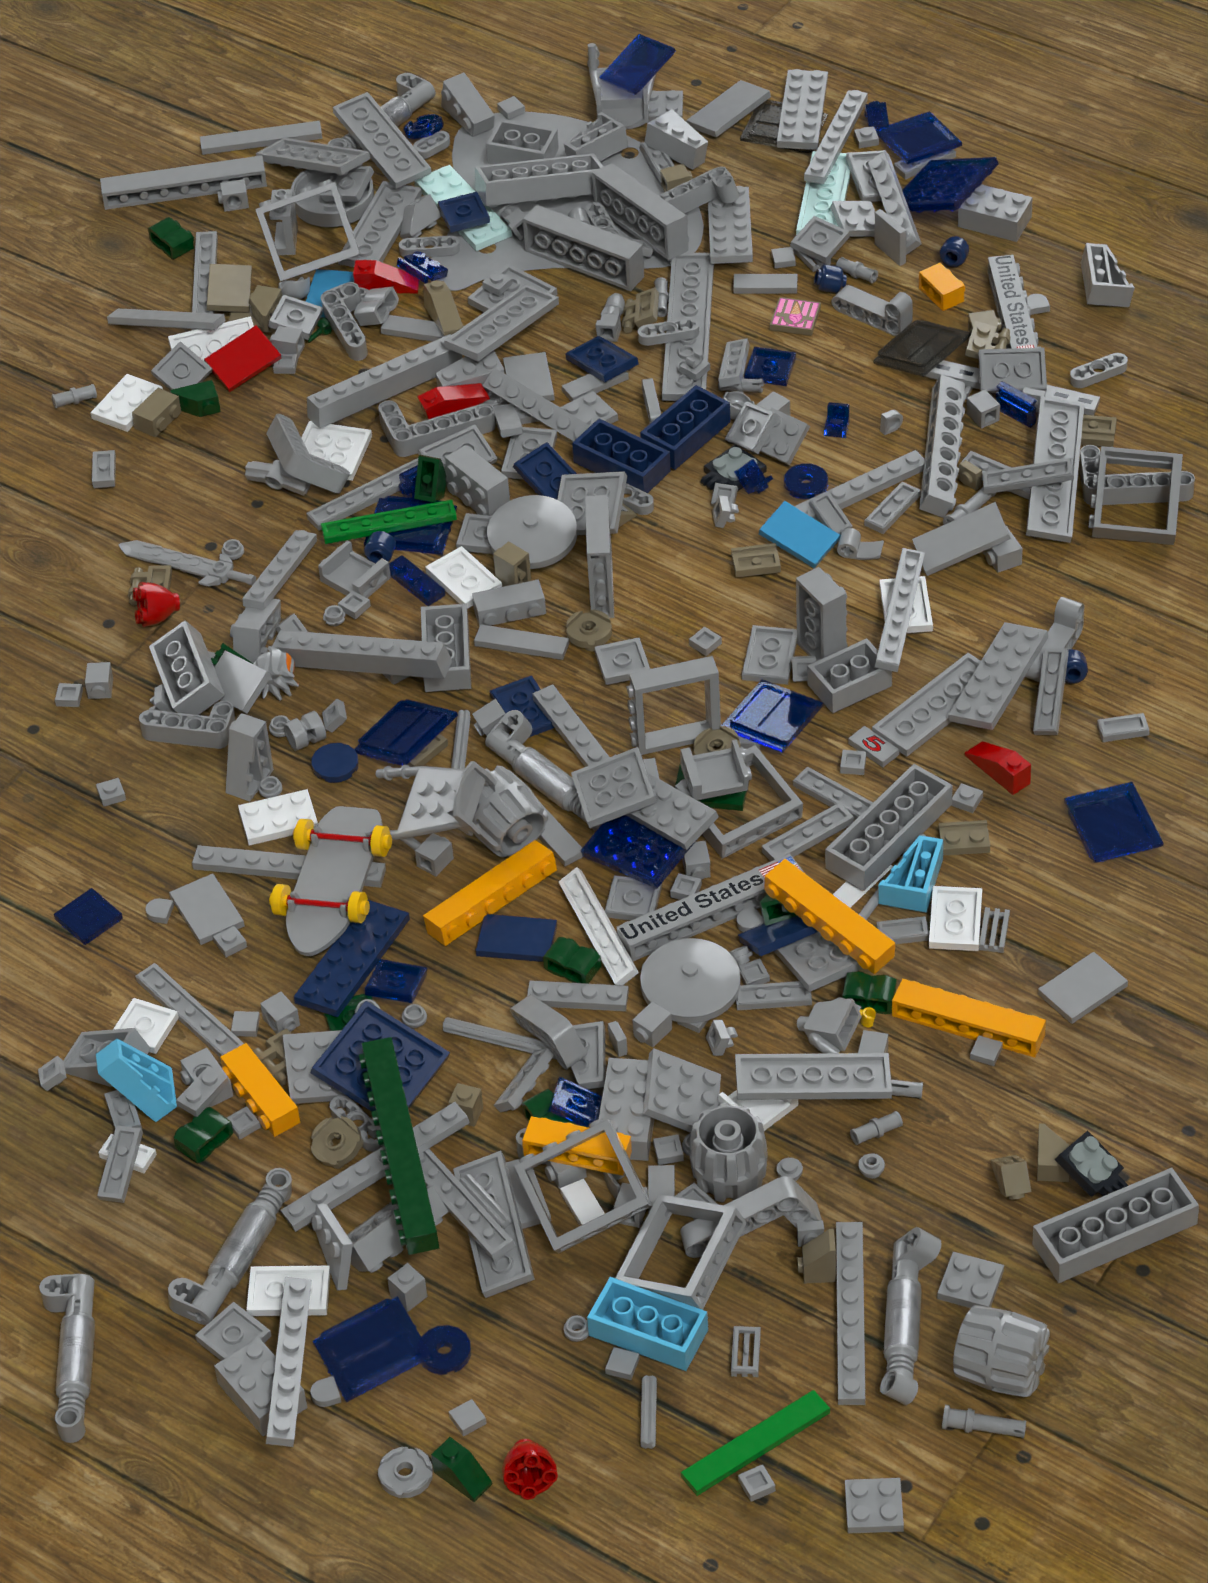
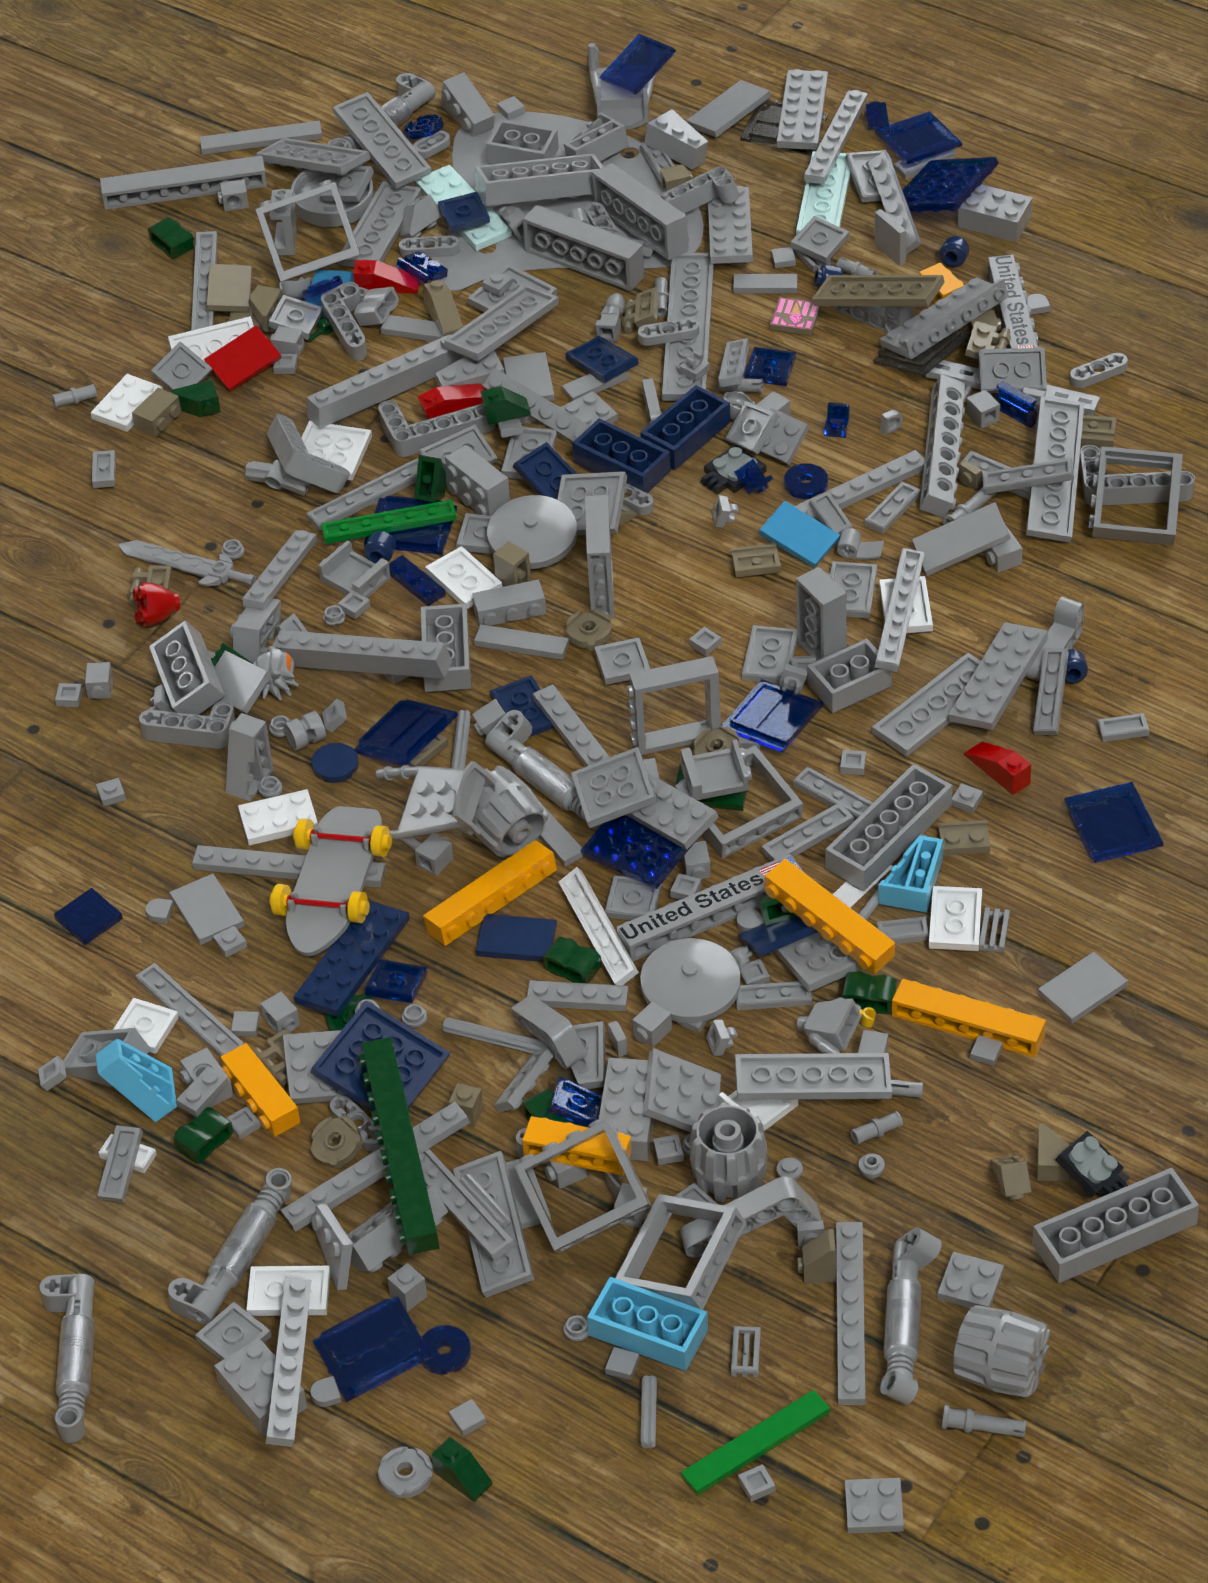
(122, 1110): light grey plate -> none
(166, 319): light grey tile -> none
(321, 287): none -> clear blue tile
(408, 482): clear blue bracket -> none
(503, 404): none -> dark green slope
(529, 1469): red piece -> none
(581, 1201): white tile -> none
(660, 1181): light grey tile -> none
(663, 101): light grey plate -> none
(724, 490): light grey tile -> none
(793, 678): none -> light grey tile
(855, 217): light grey plate -> none
(859, 584): none -> light grey tile
(866, 137): light grey plate -> none
(875, 746): light grey tile -> none
(878, 290): none -> dark tan plate
(944, 317): none -> light grey bracket
(1103, 279): light grey wedge -> none

